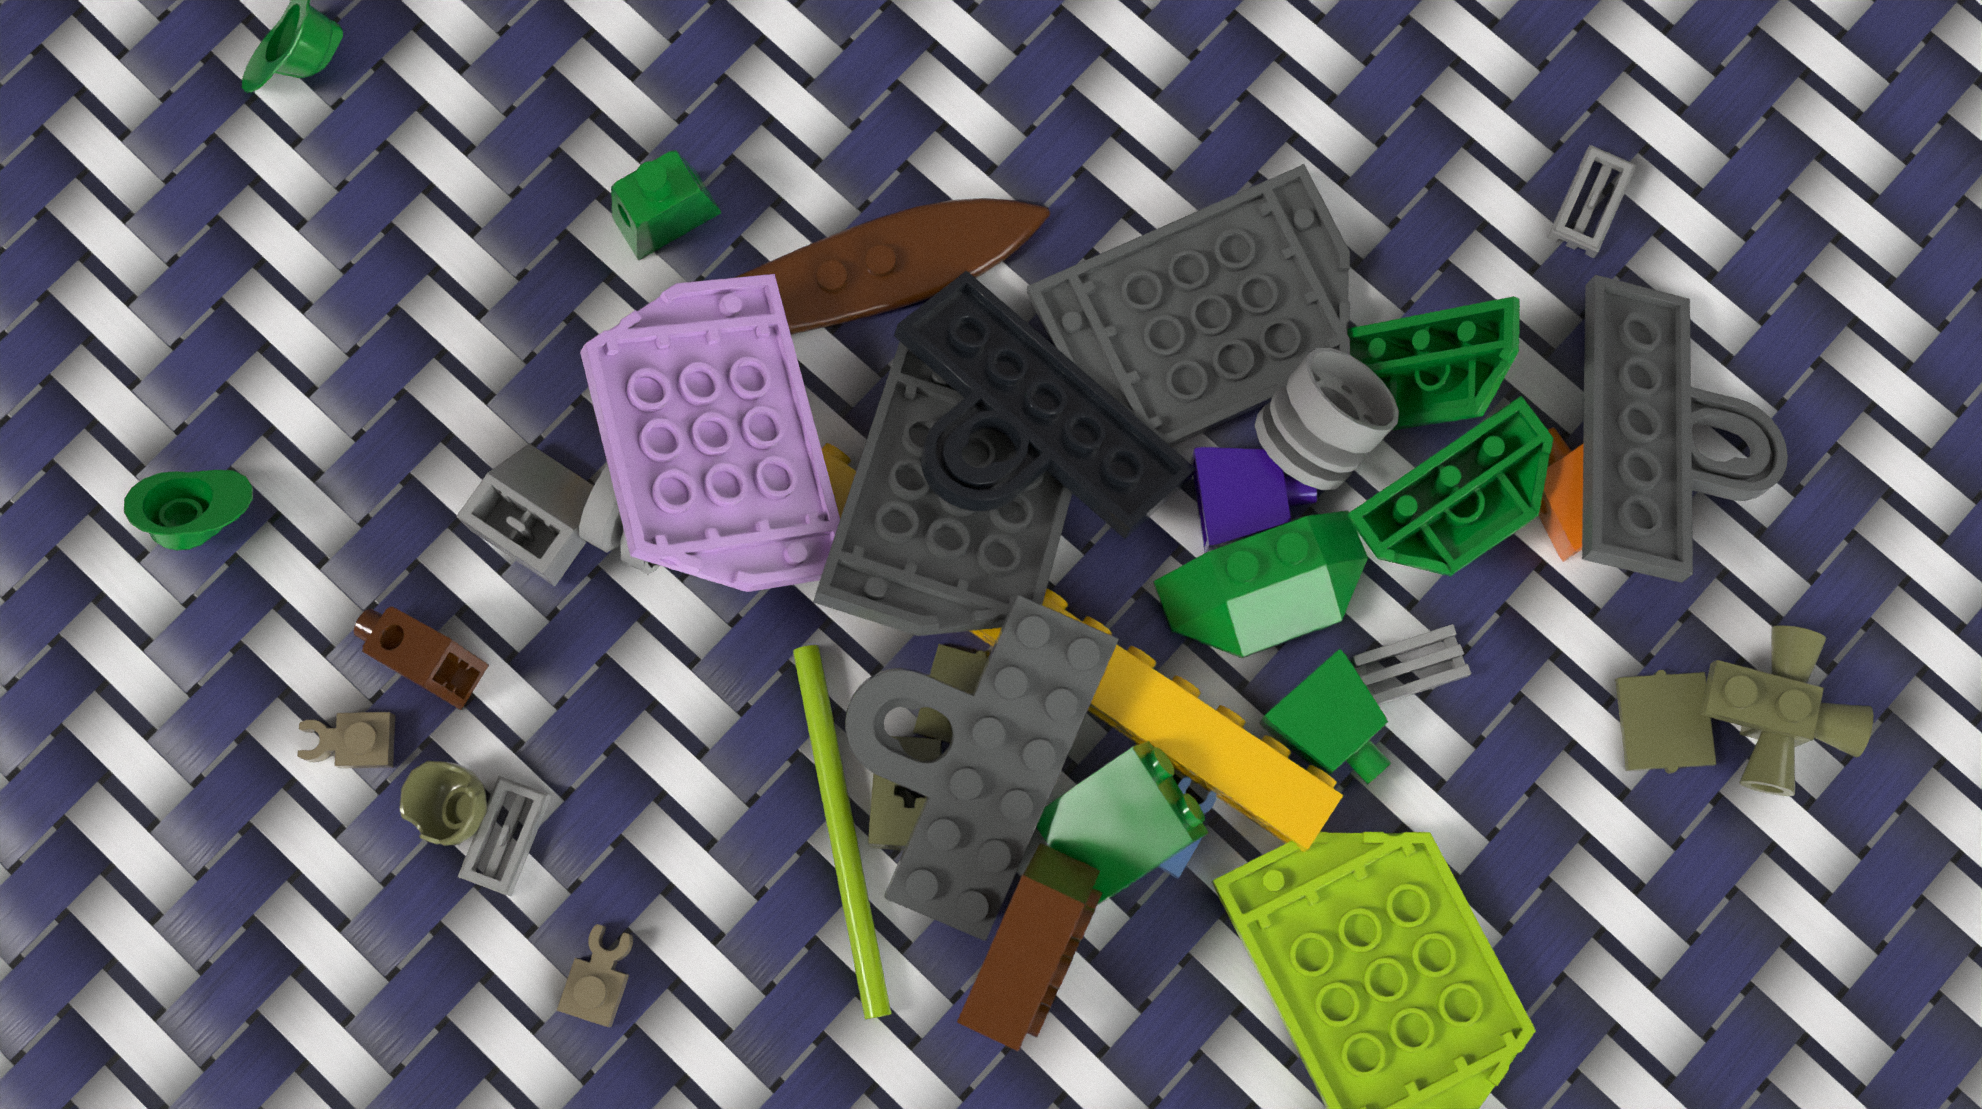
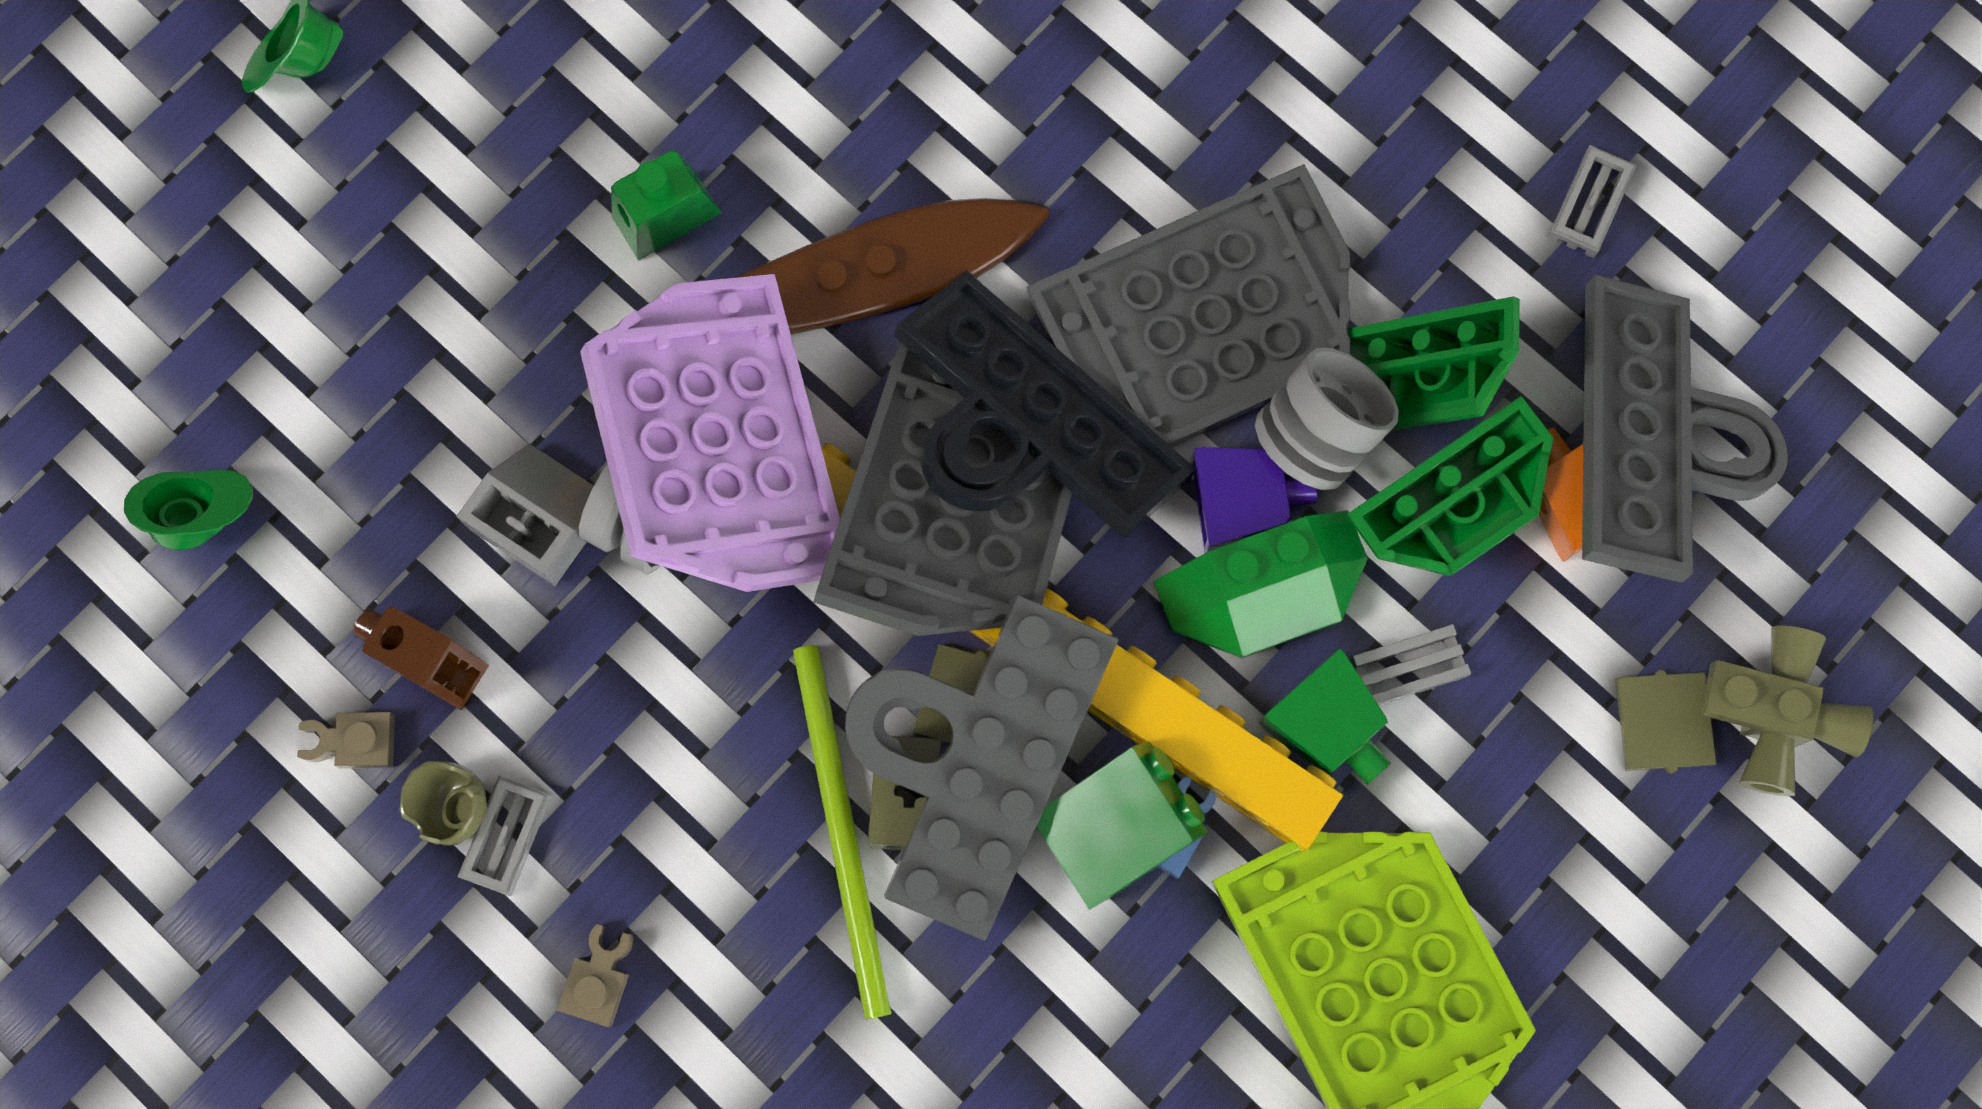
(1032, 948): reddish brown brick -> none

